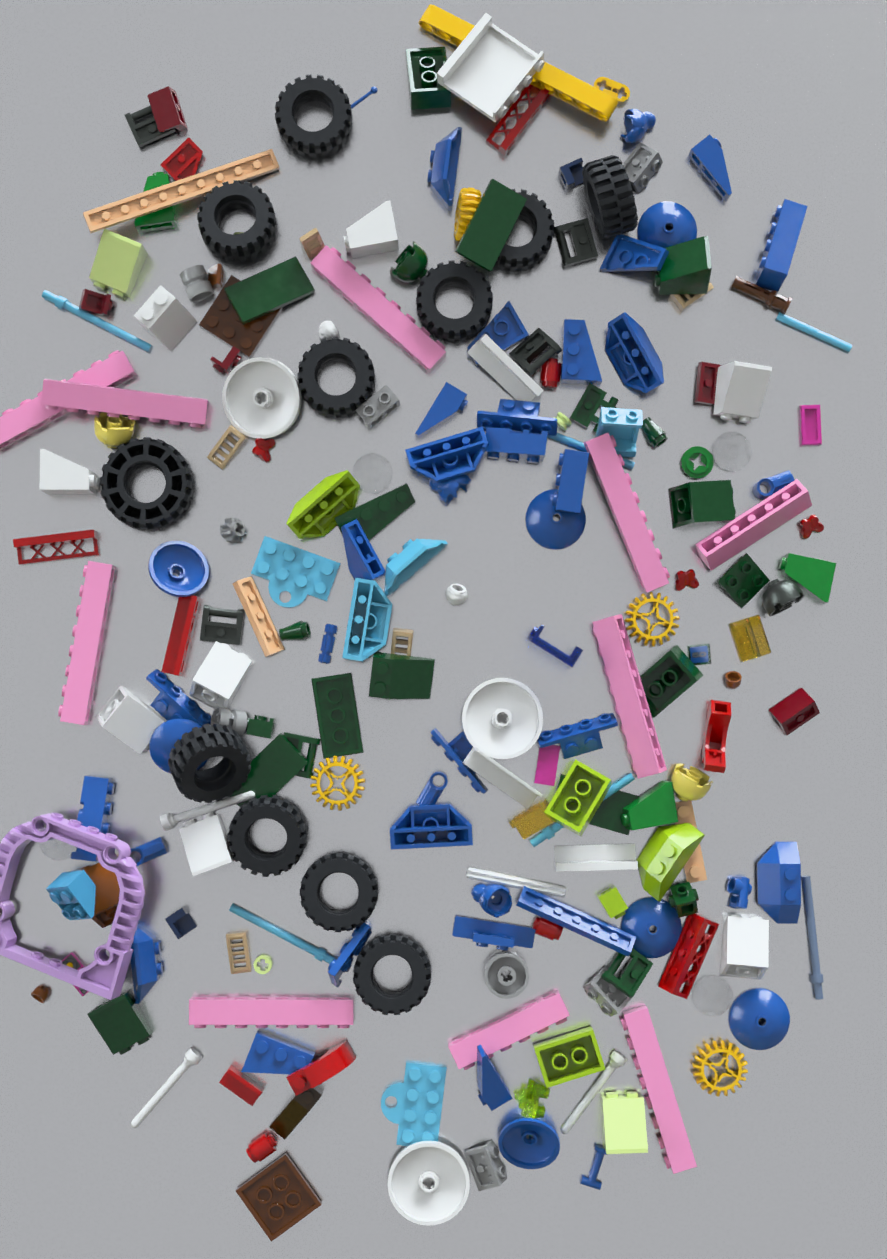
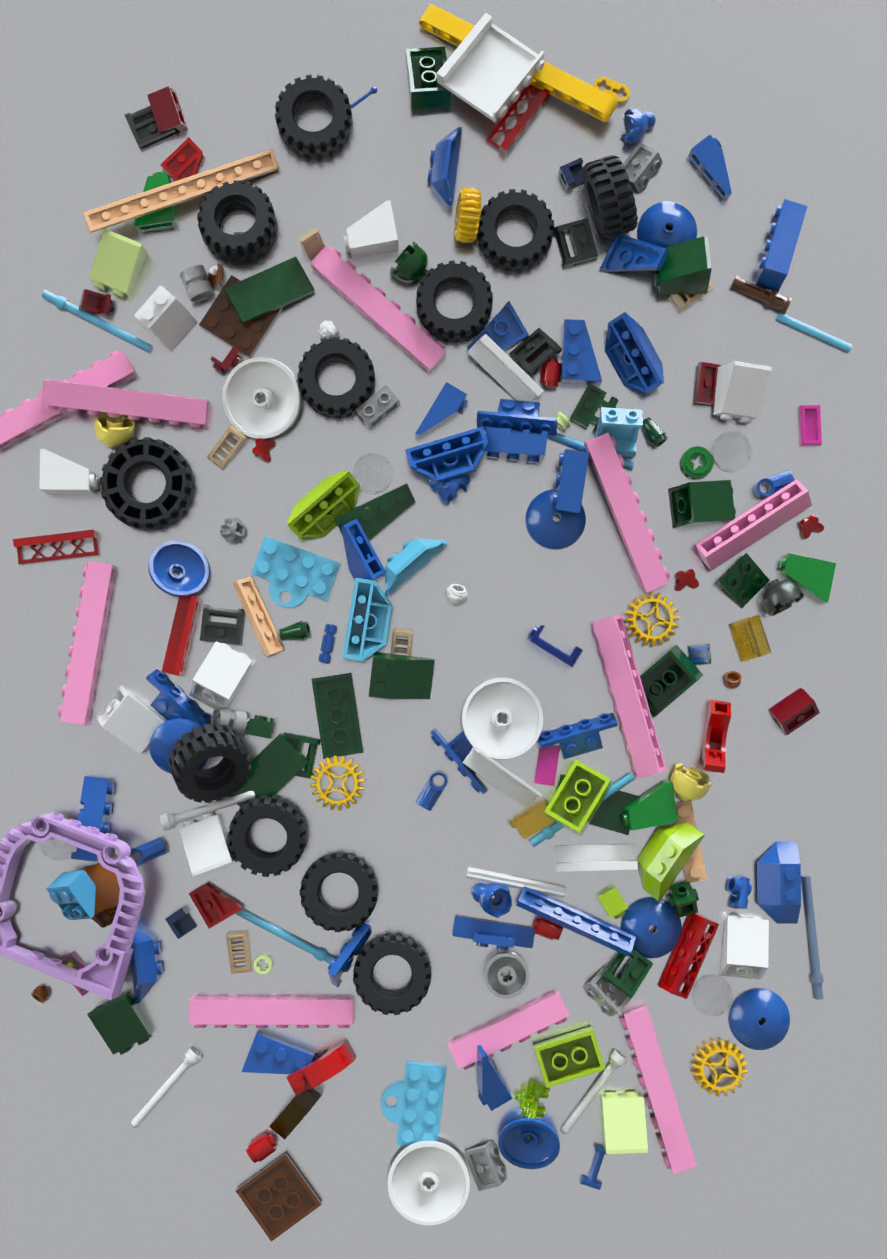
(213, 904): none -> red wing
(241, 1085): red panel -> none
(430, 827): blue wedge -> none
(490, 225): dark green tile -> none

